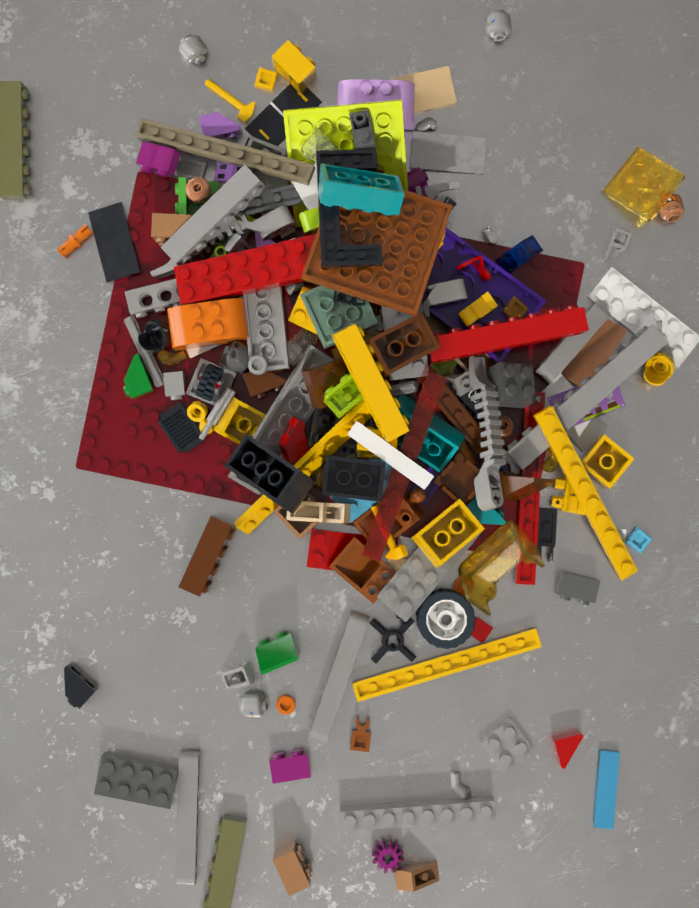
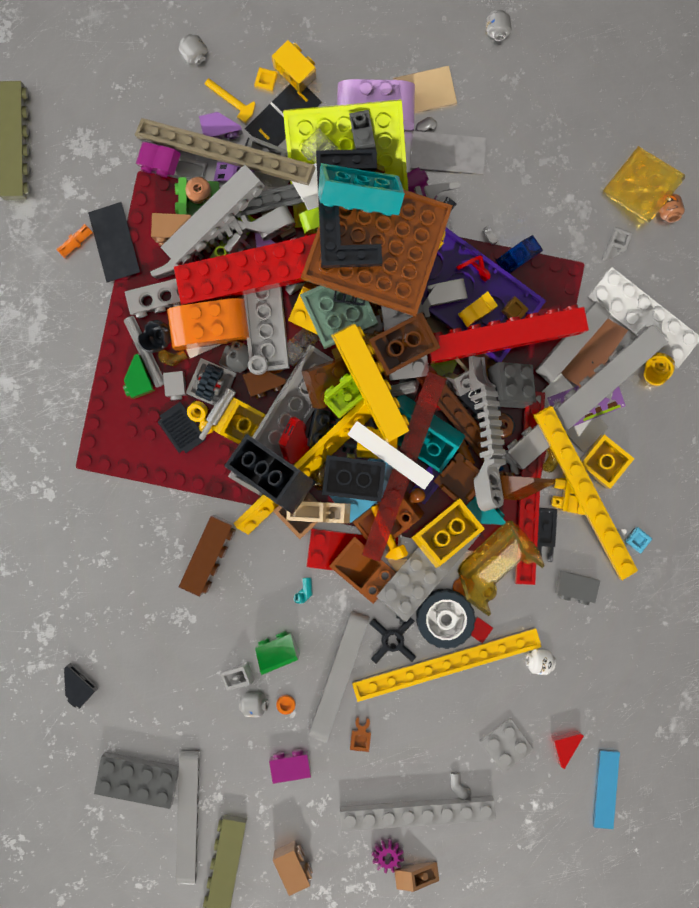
(305, 593): none -> teal arm
(541, 661): none -> white head

